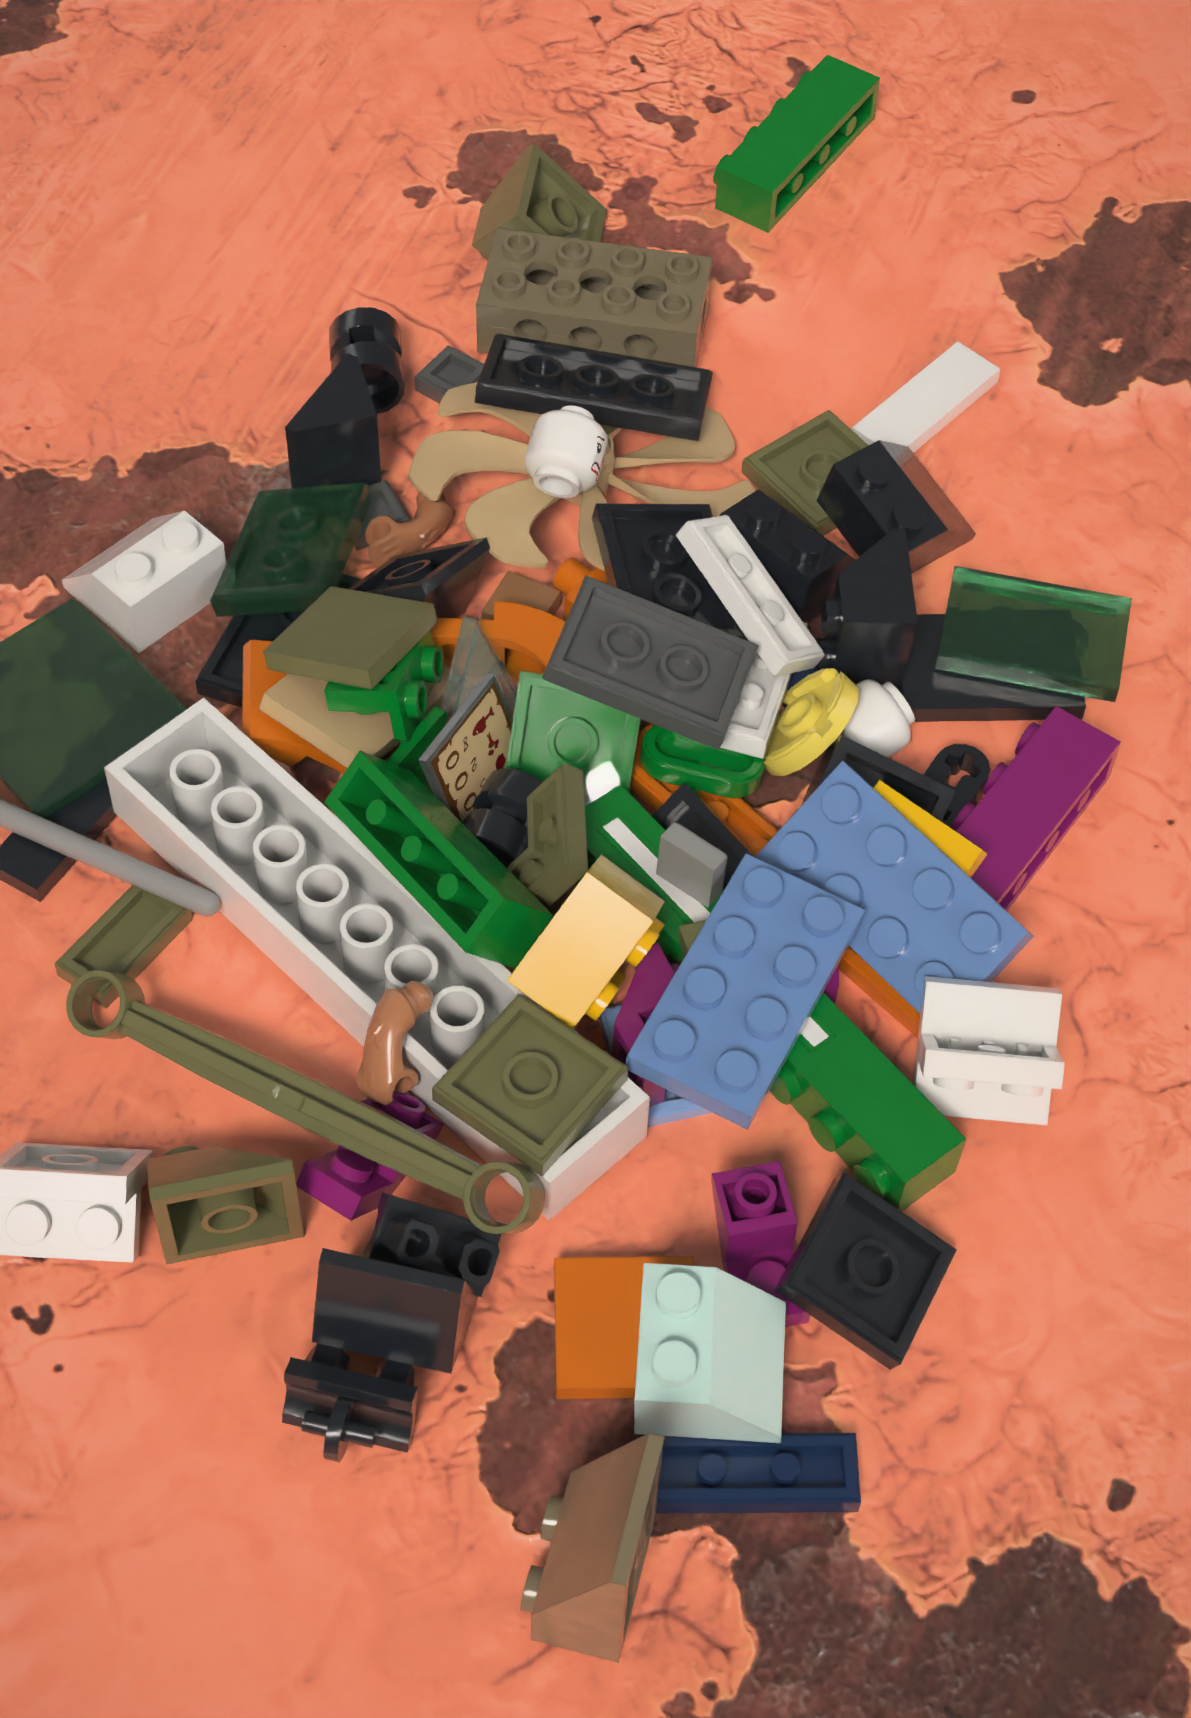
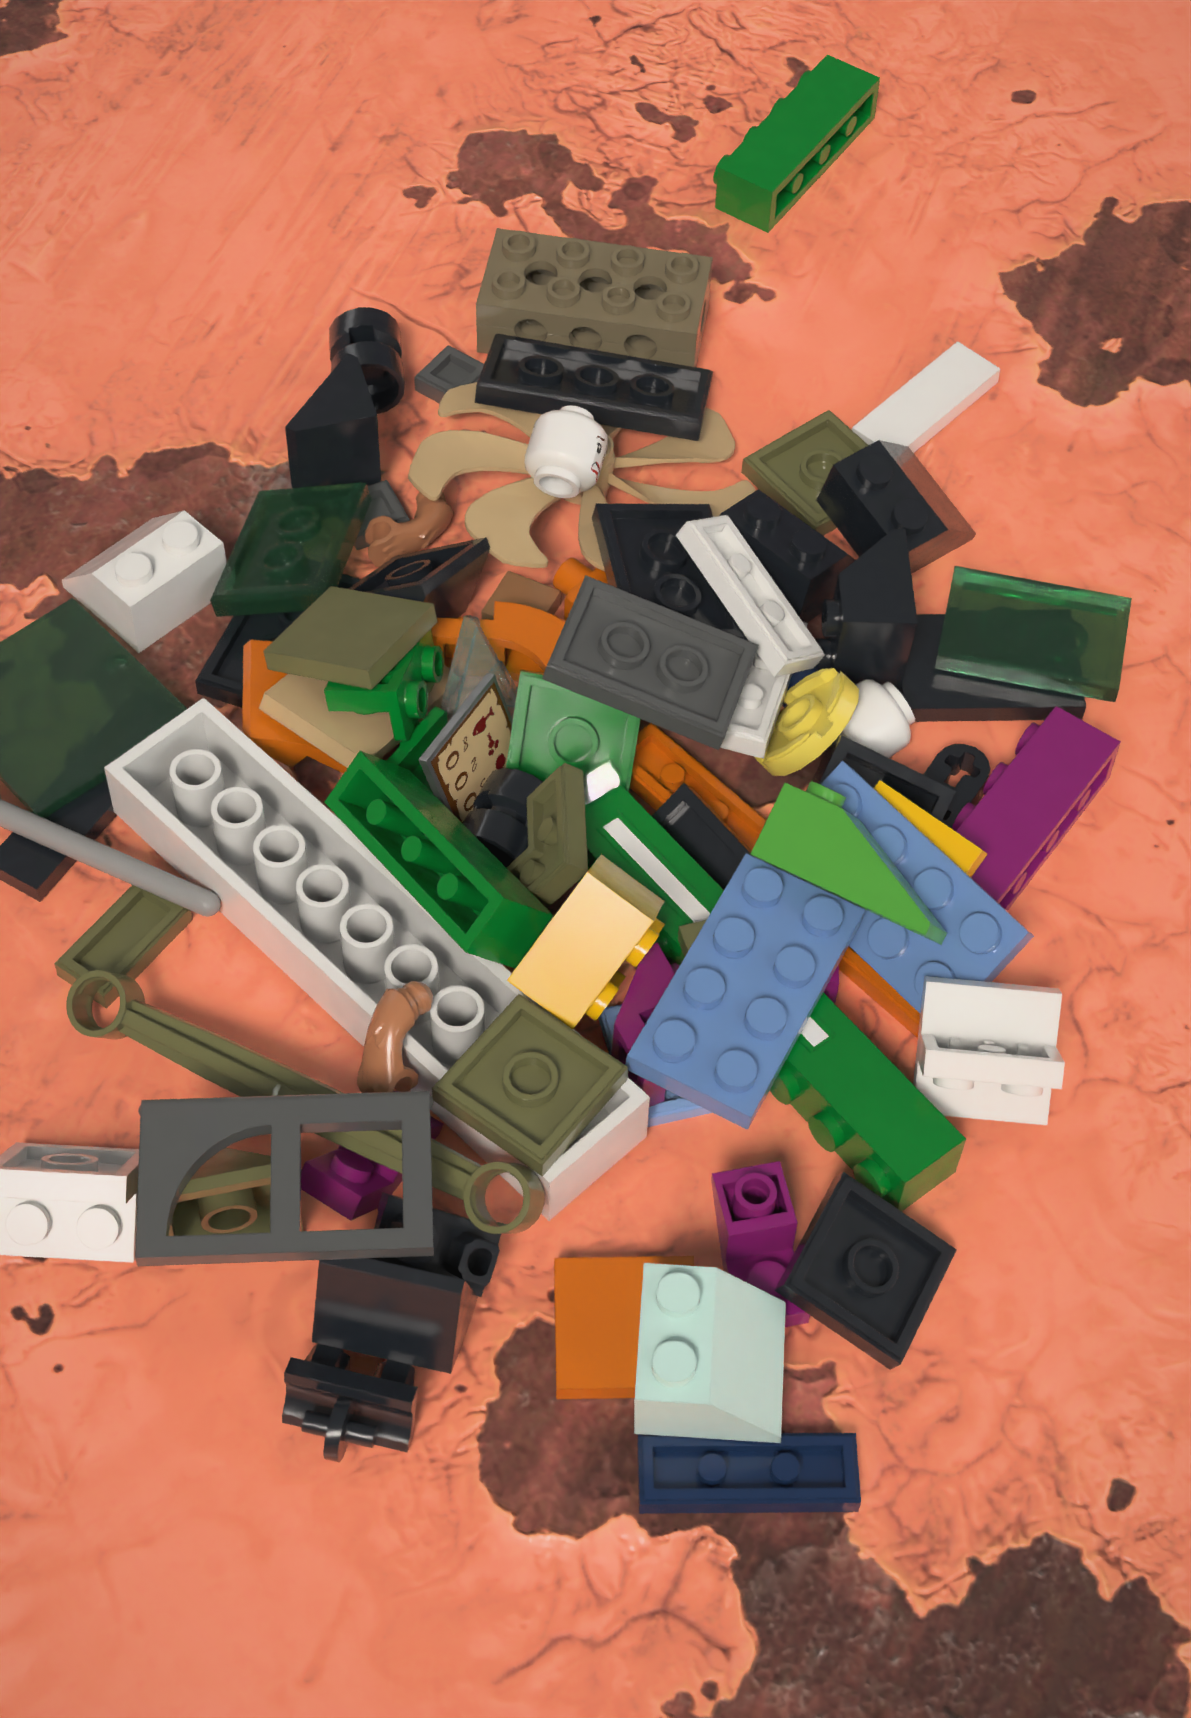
(186, 1133): none -> dark grey window
(539, 200): olive slope -> none
(596, 1551): dark tan slope -> none
(691, 864): light grey tile -> none
(705, 769): green tile -> none
(834, 851): none -> bright green slope

